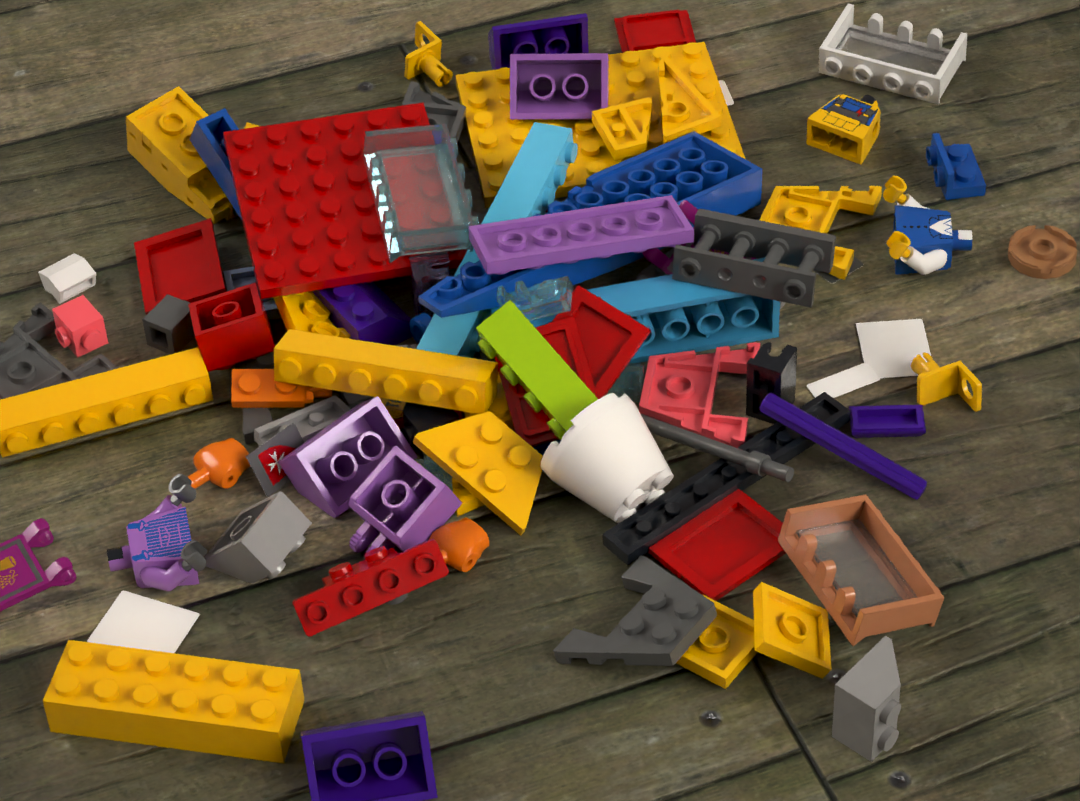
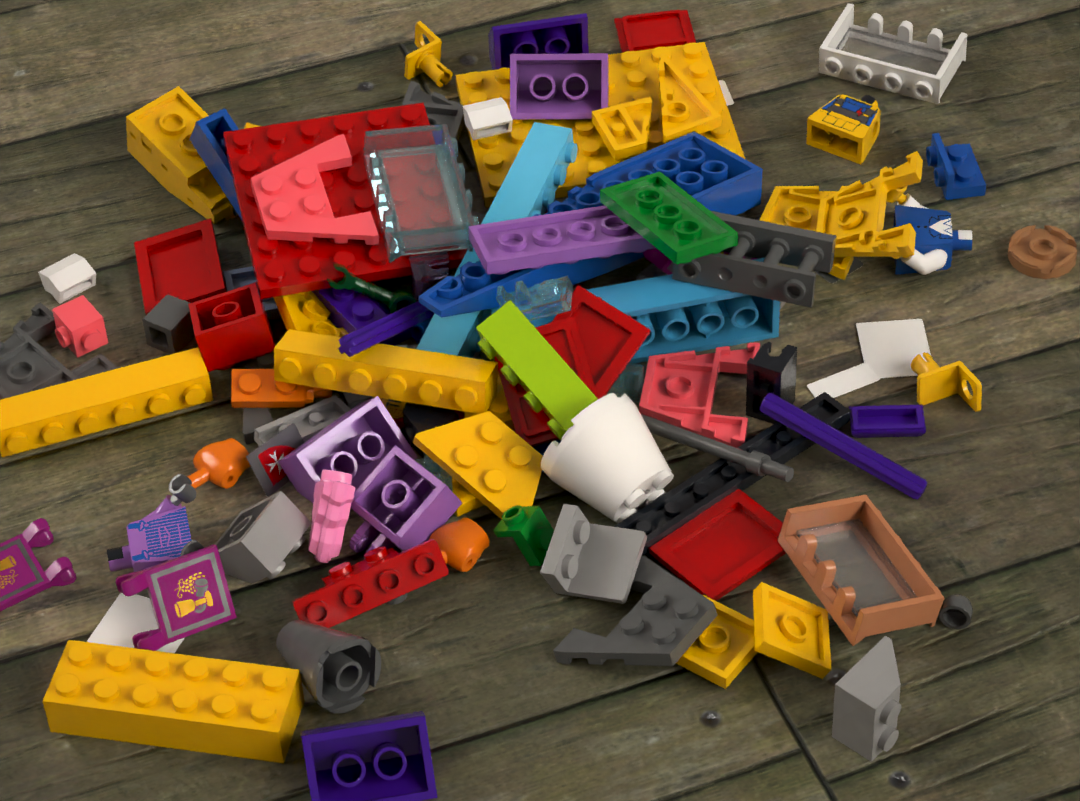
(184, 594): none -> magenta flag
(296, 203): none -> coral wing
(330, 514): none -> bright pink rock
(331, 663): none -> dark grey cone
(377, 293): none -> dark green brick
(384, 328): none -> dark purple axle
(487, 118): none -> white piece
(529, 530): none -> green bracket
(592, 558): none -> light grey bracket
(669, 218): none -> green plate
(859, 213): none -> yellow wing
(956, 612): none -> dark grey hinge

